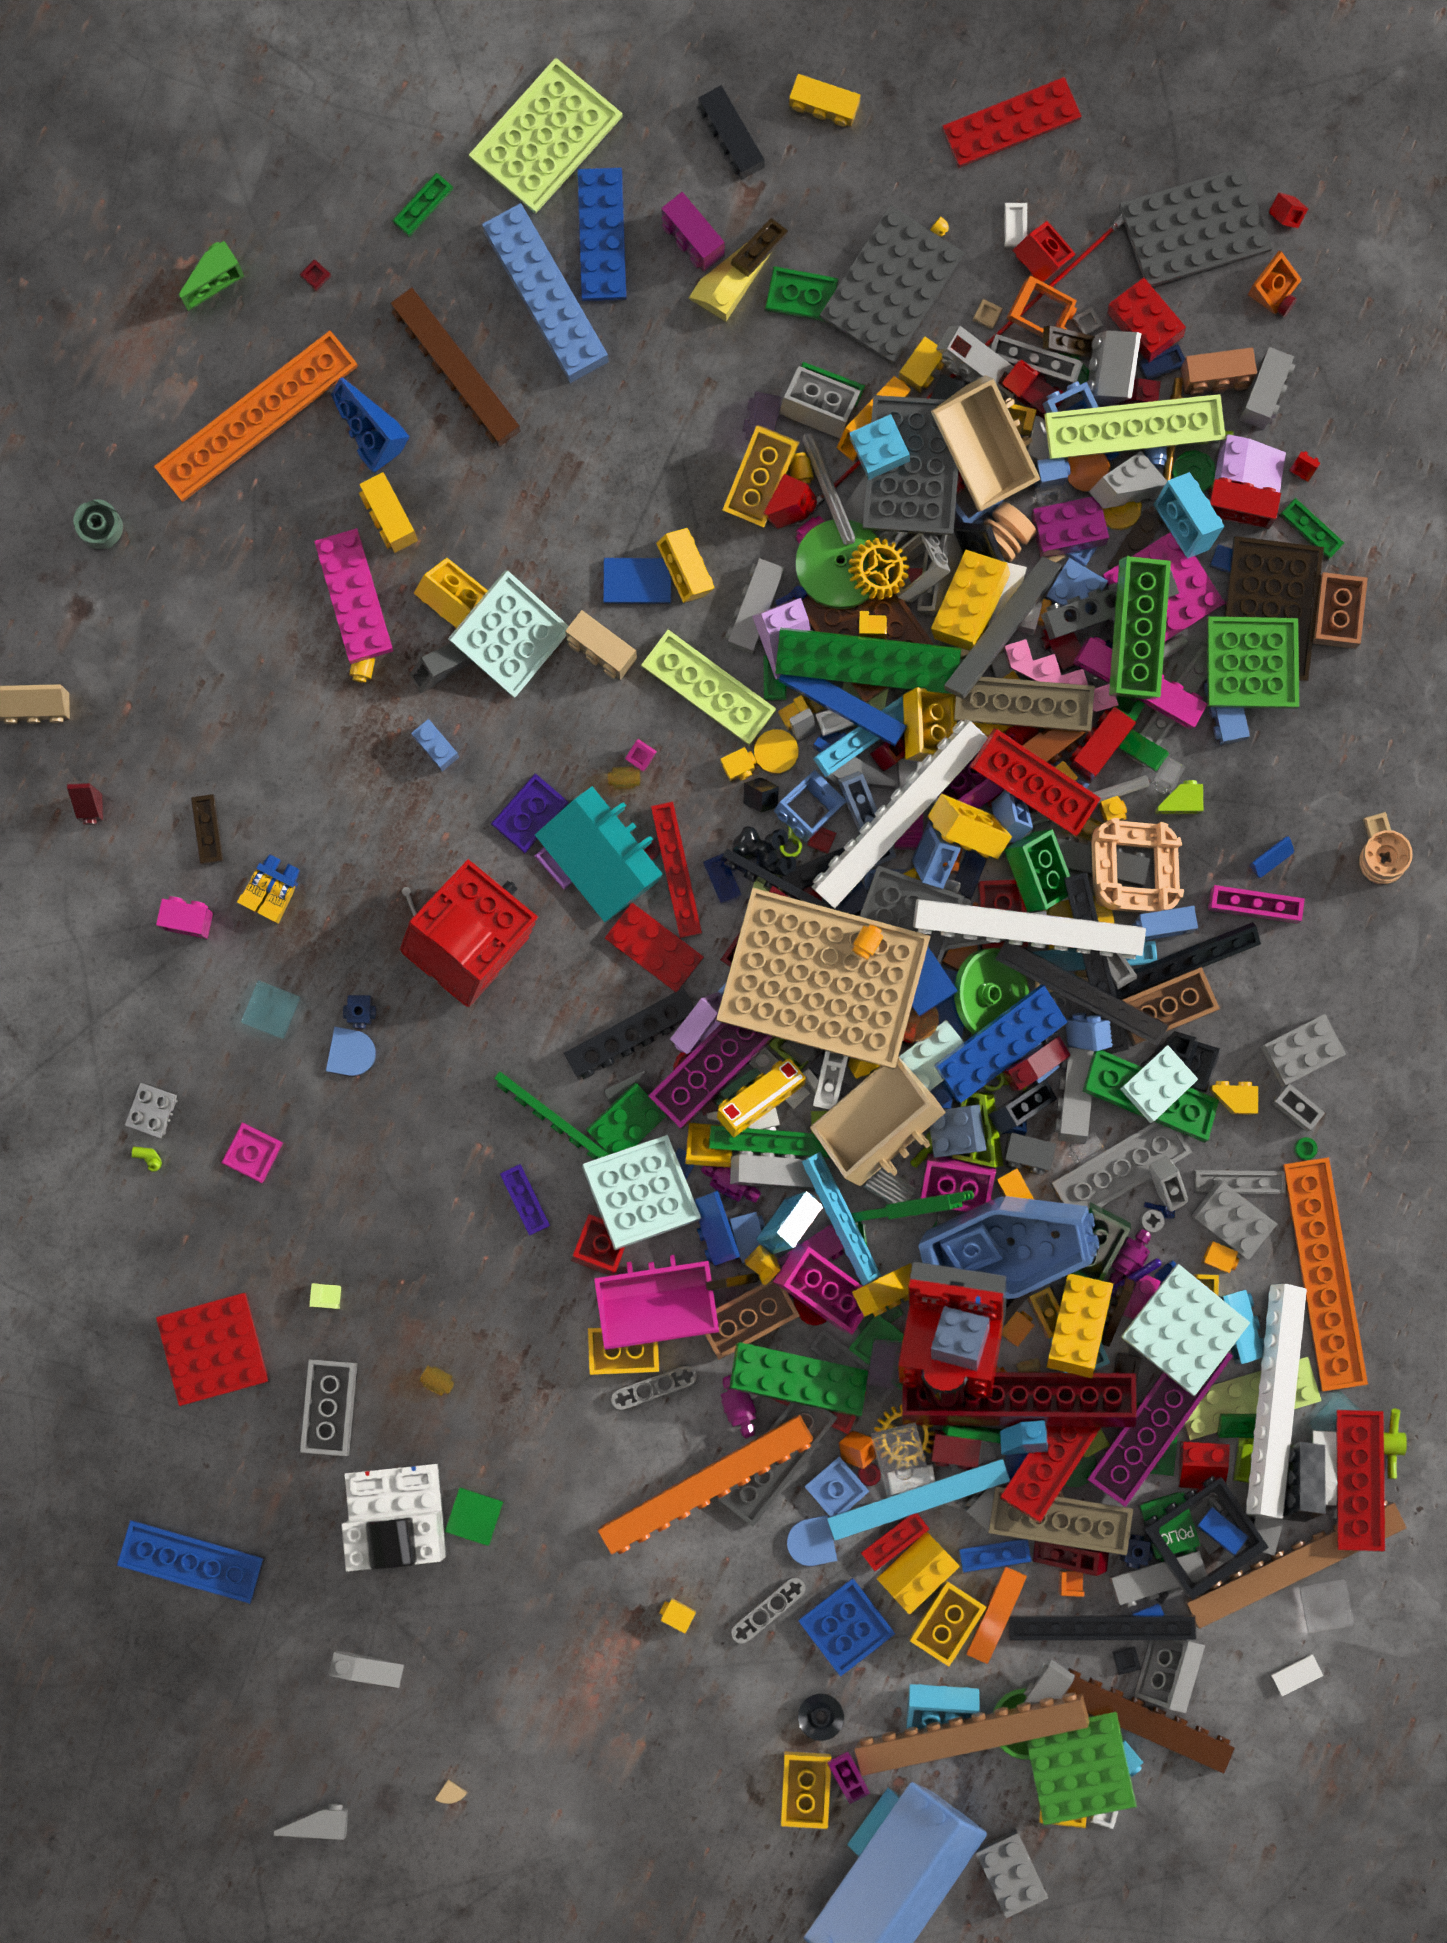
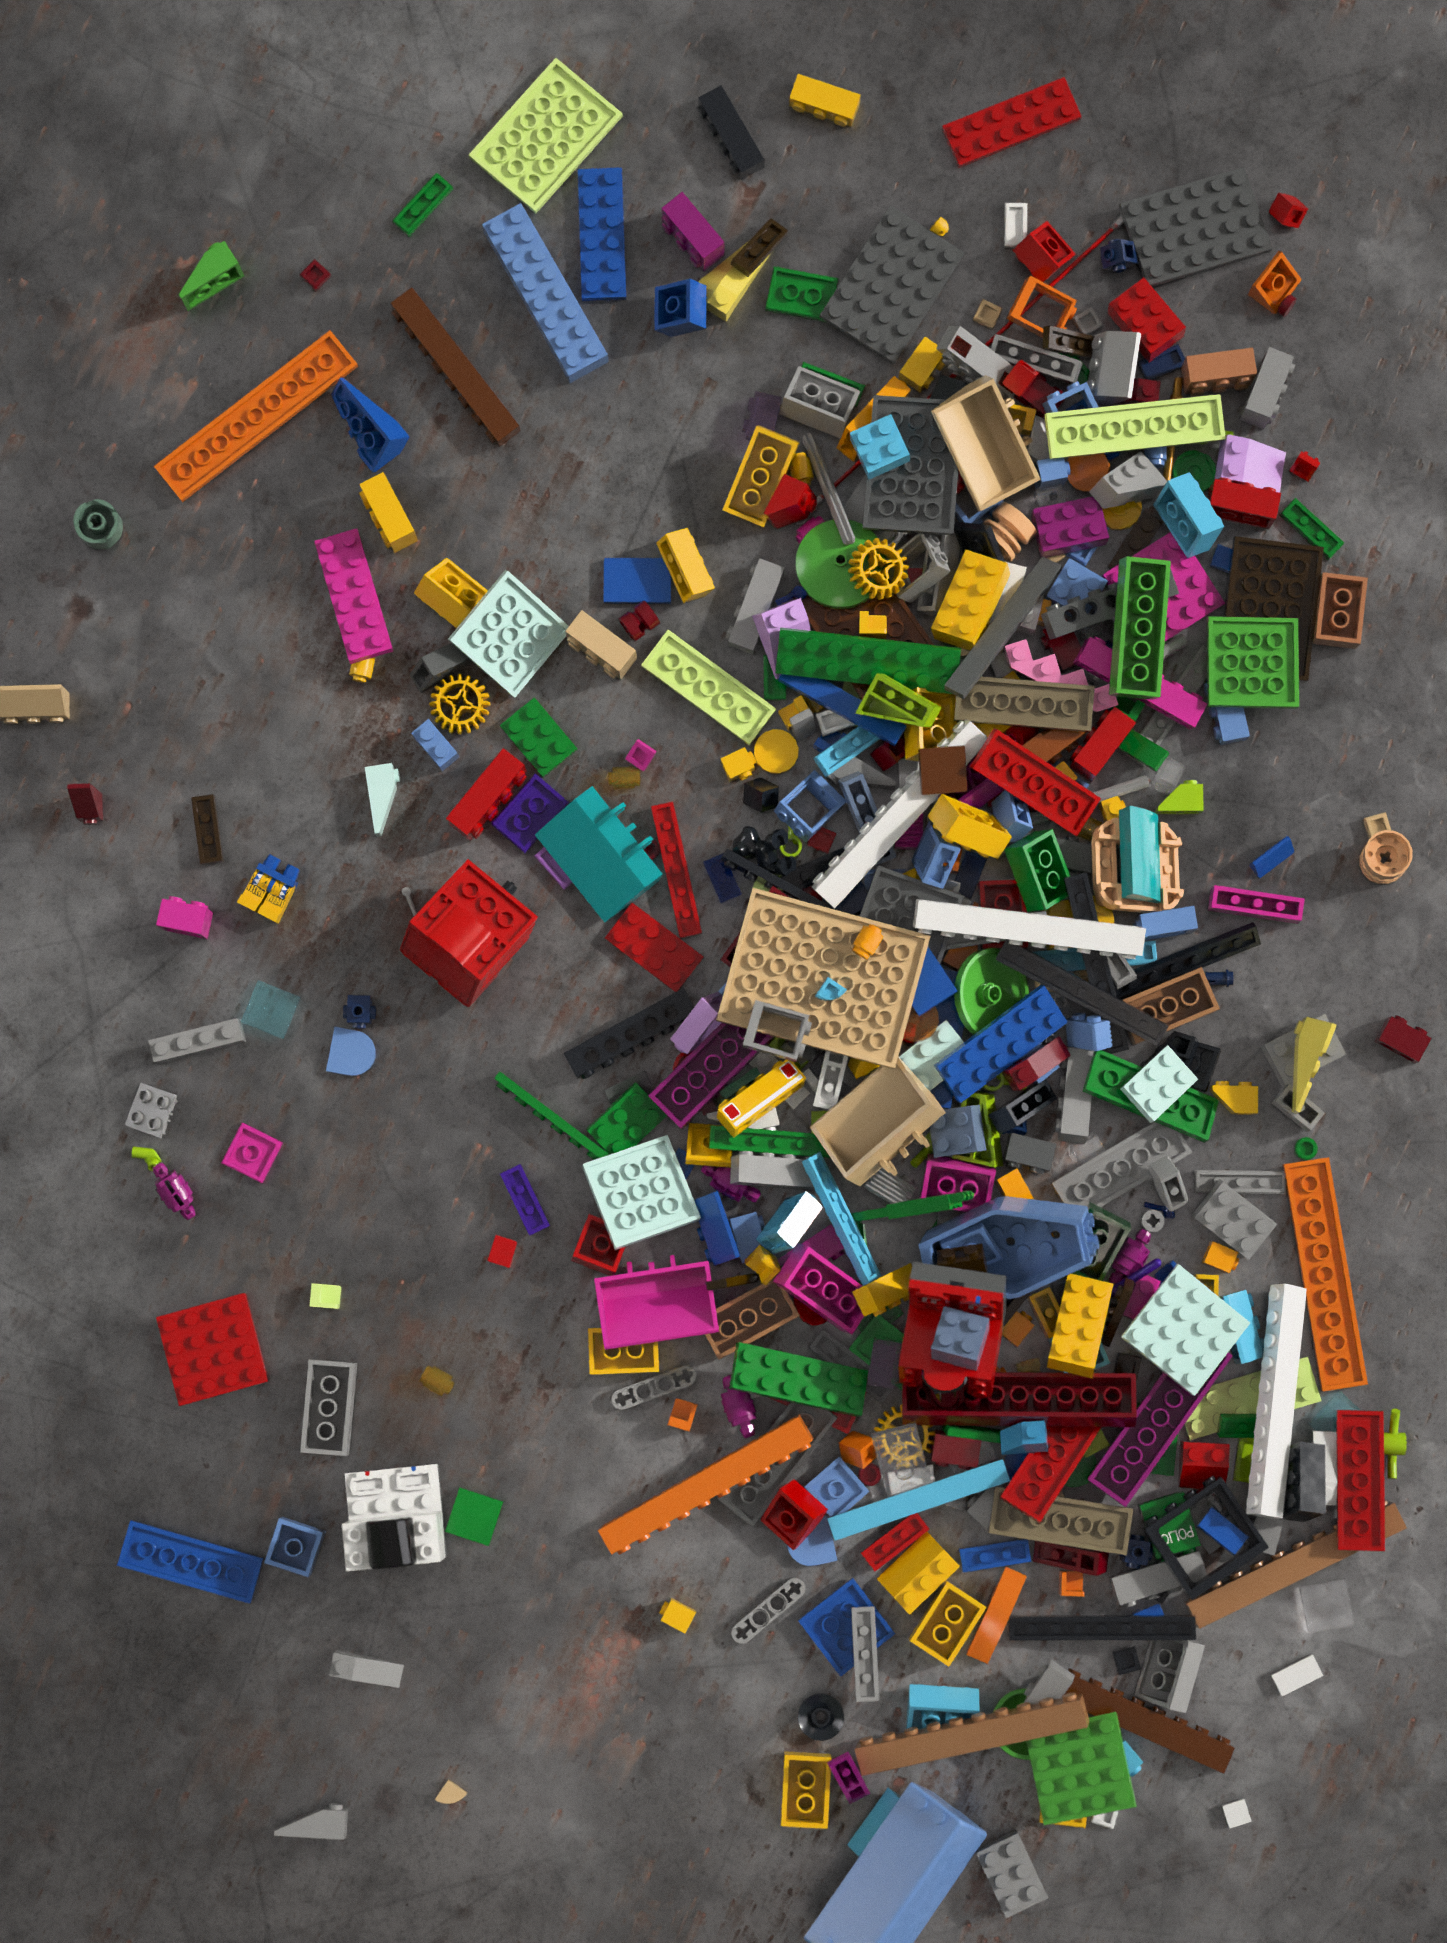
(168, 1194): none -> magenta piece
(197, 1041): none -> light grey brick
(295, 1547): none -> medium blue brick
(381, 789): none -> light aqua slope
(449, 700): none -> yellow gear
(487, 794): none -> red brick
(502, 1251): none -> red panel
(538, 737): none -> green plate
(638, 621): none -> dark red wheel
(680, 307): none -> blue brick
(682, 1414): none -> orange panel
(754, 1022): none -> light grey window
(793, 1514): none -> red slope
(830, 990): none -> medium azure tile
(865, 1654): none -> light grey plate
(897, 703): none -> lime wedge
(942, 769): none -> reddish brown tile
(965, 1257): none -> dark brown brick
(1118, 255): none -> dark blue brick
(1139, 854): none -> slope
(1220, 978): none -> dark blue pin
(1236, 1813): none -> white tile
(1310, 1043): none -> light yellow wedge
(1403, 1039): none -> dark red brick

